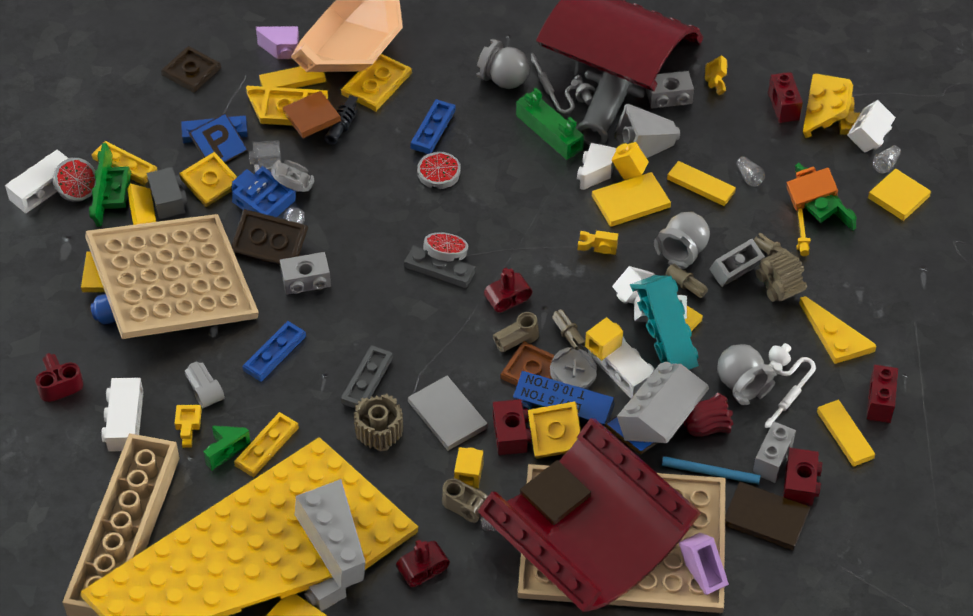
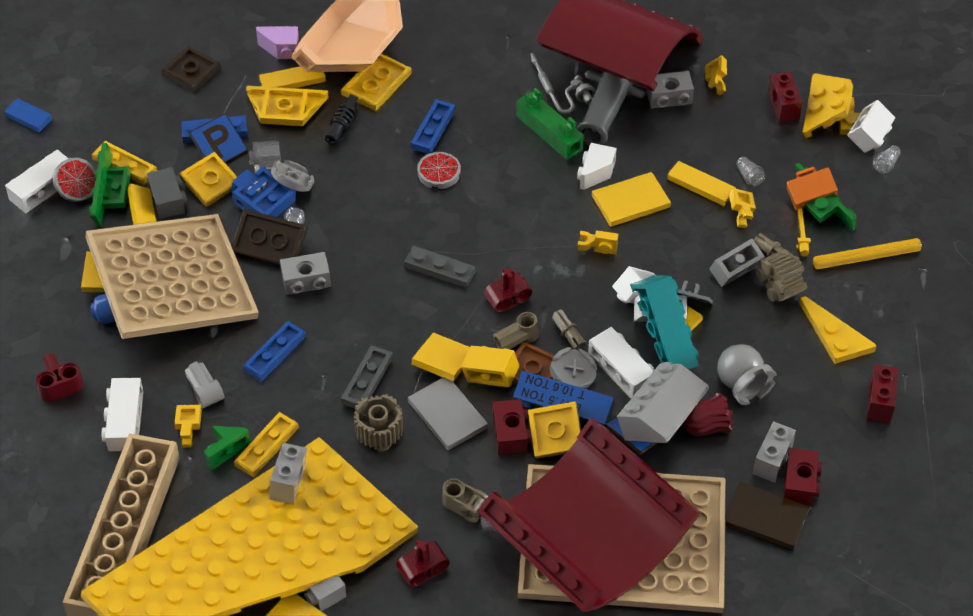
(28, 115): none -> blue tile
(288, 473): none -> light grey brick
(311, 114): dark orange tile -> none
(331, 529): light grey wedge -> none
(441, 356): none -> yellow tile
(445, 246): tile -> none
(469, 466): yellow brick -> none
(490, 366): none -> yellow brick
(505, 65): light grey tile -> none
(555, 492): dark brown tile -> none
(604, 338): yellow brick -> none
(629, 160): yellow brick -> none
(647, 129): light grey slope -> none
(683, 239): light grey tile -> none
(687, 280): dark tan axle -> none
(694, 296): none -> light grey piece
(704, 562): lavender slope -> none
(711, 470): dark azure bar -> none
(743, 203): none -> yellow plate
(778, 358): white piece -> none
(845, 433): yellow tile -> none
(867, 253): none -> yellow axle
(899, 194): yellow tile -> none

